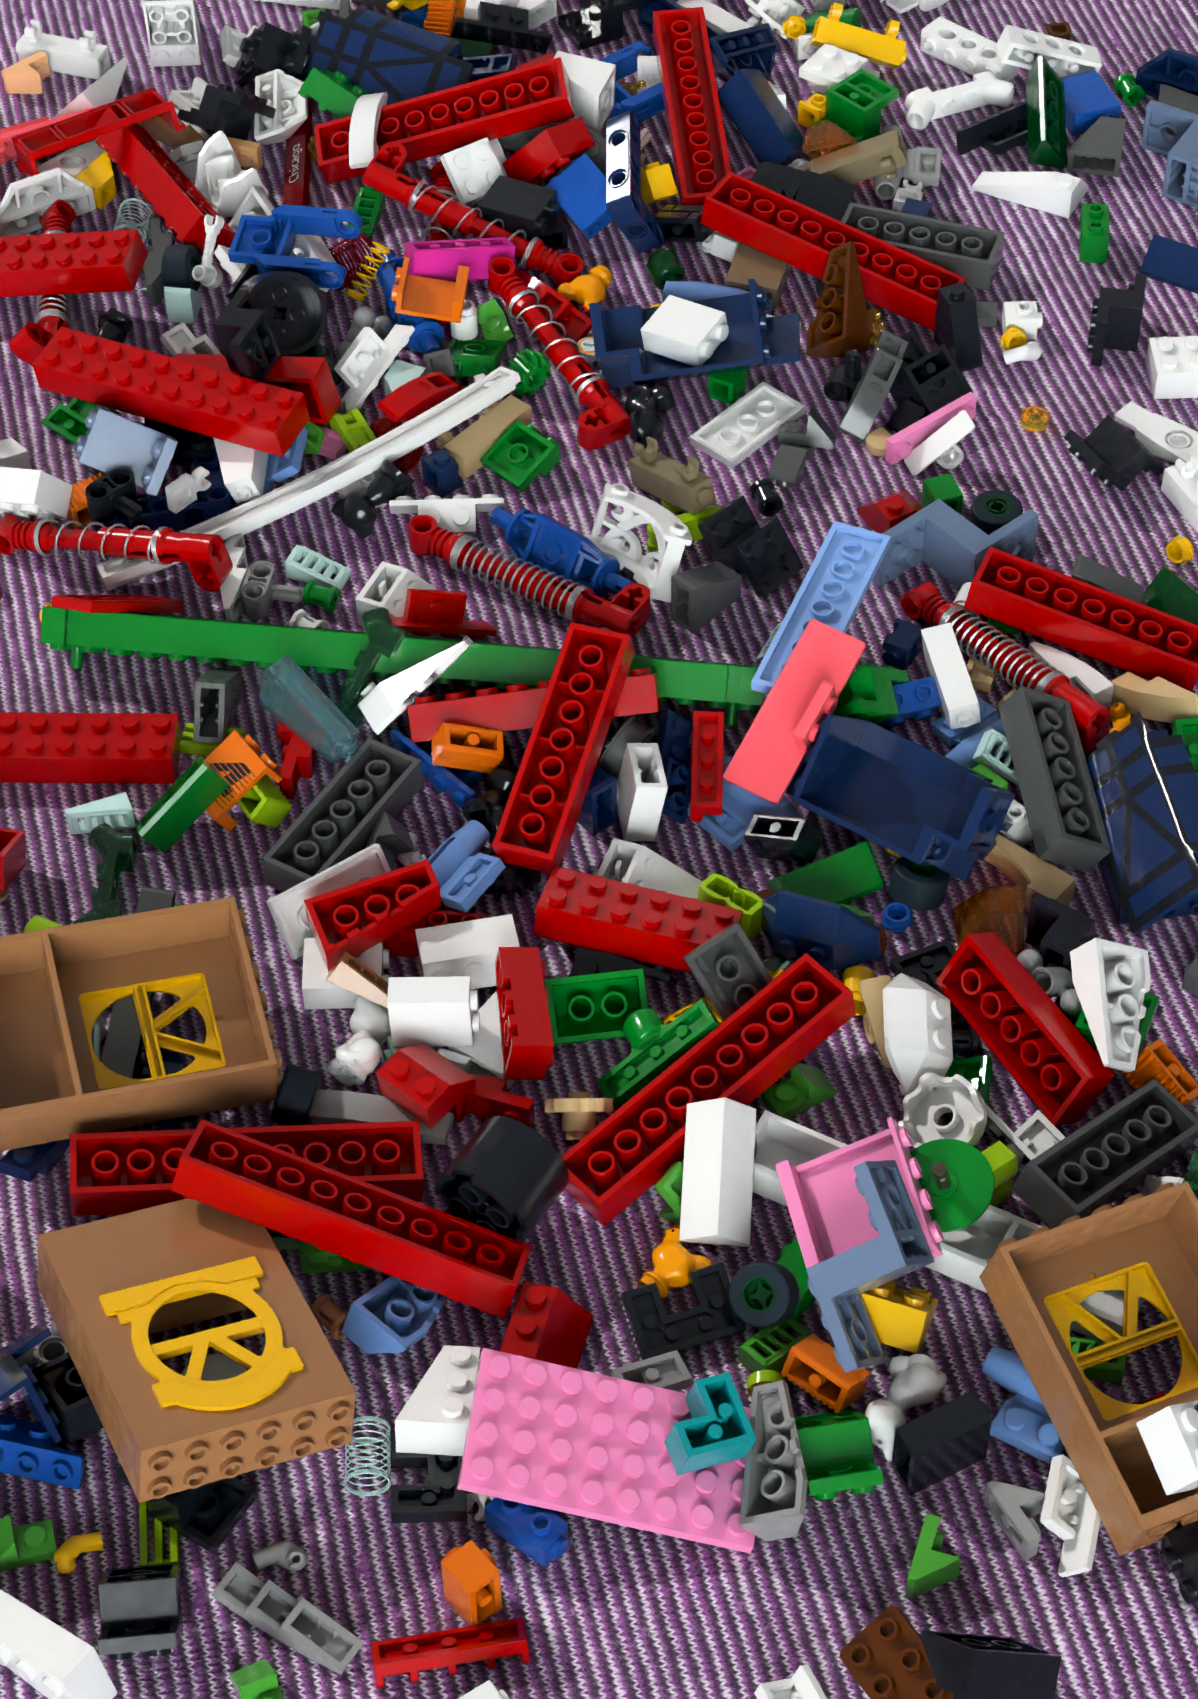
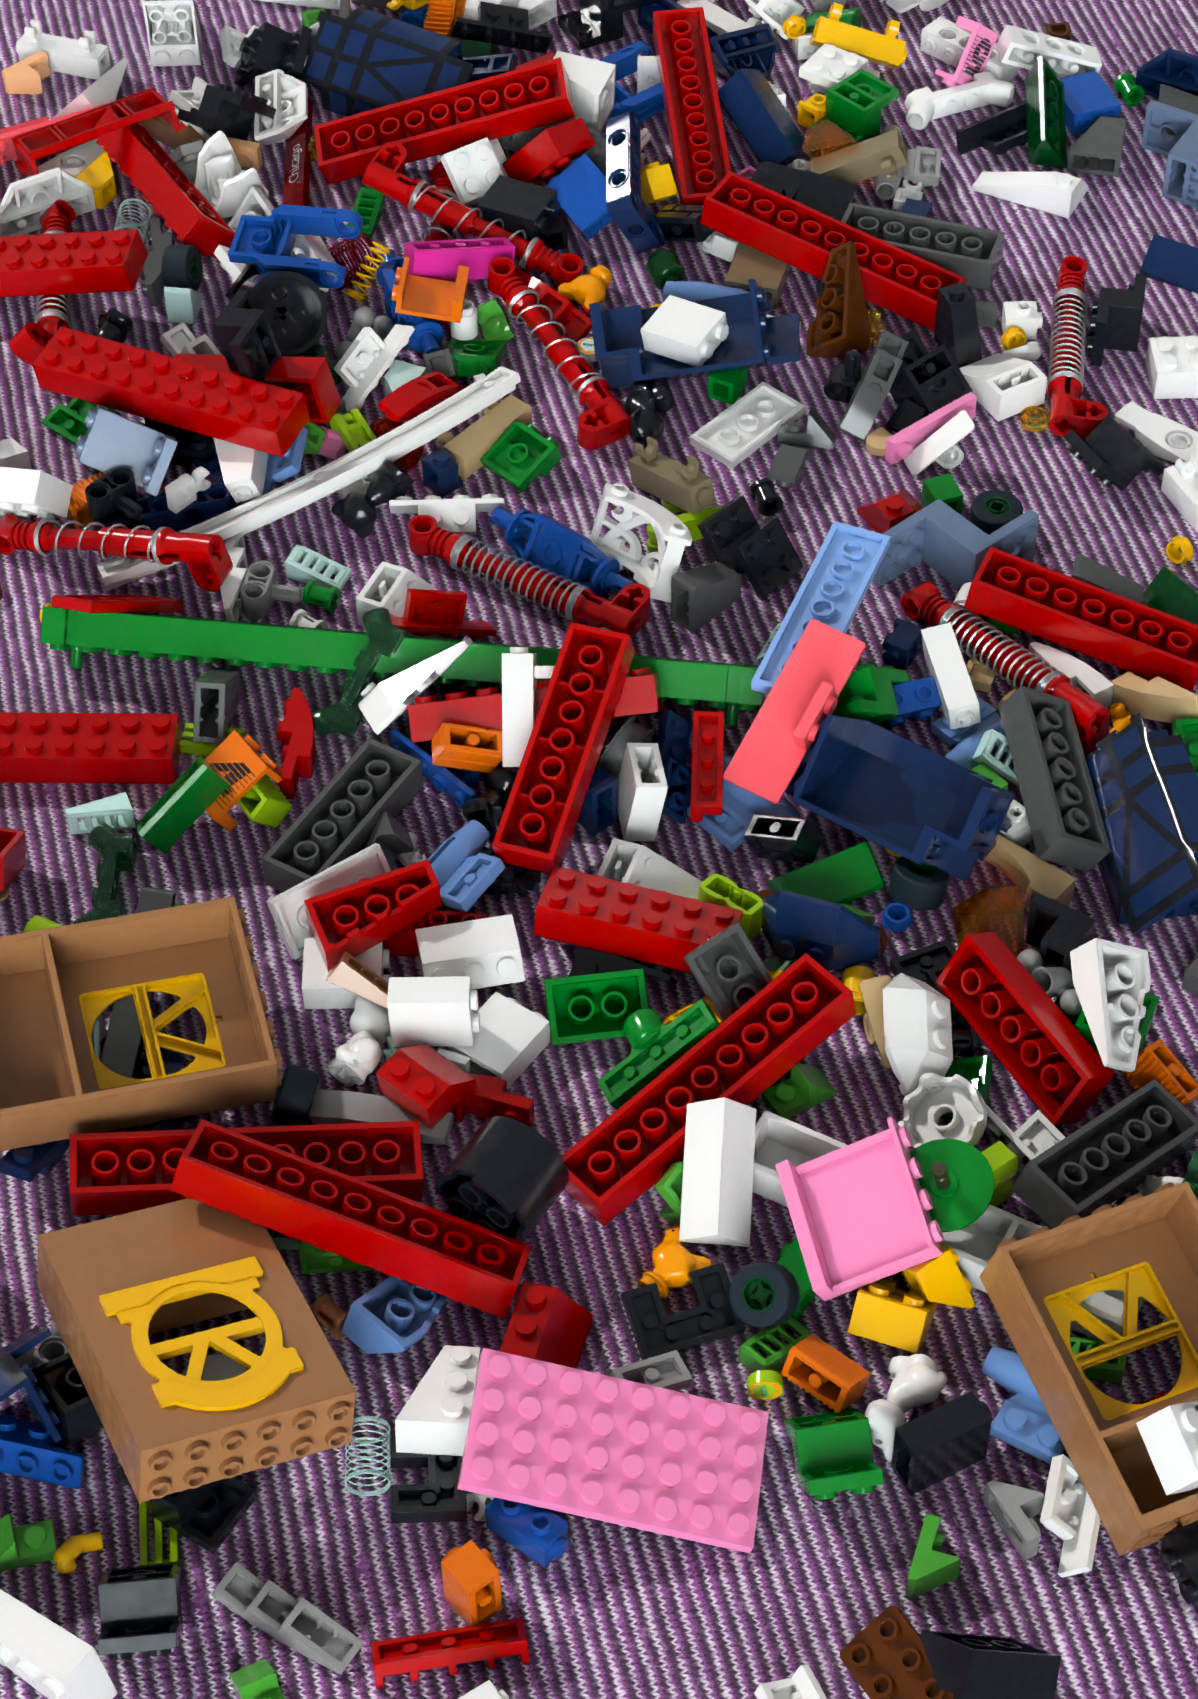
(206, 272): white brick -> none
(282, 1554): light grey arm -> none
(307, 710): clear light blue slope -> none
(332, 91): green wedge -> none
(364, 129): white slope -> none
(519, 701): none -> white brick
(523, 1013): red wedge -> none
(532, 369): green gear -> none
(578, 1112): tan plant -> none
(632, 87): clear yellow plant -> none
(717, 1427): teal brick -> none
(774, 1467): light grey wedge -> none
(893, 1254): sand blue bracket -> none
(941, 1280): none -> yellow slope
(975, 54): none -> bright pink panel
(1005, 384): none -> white slope
(1069, 355): none -> red piece
(1094, 233): green brick -> none

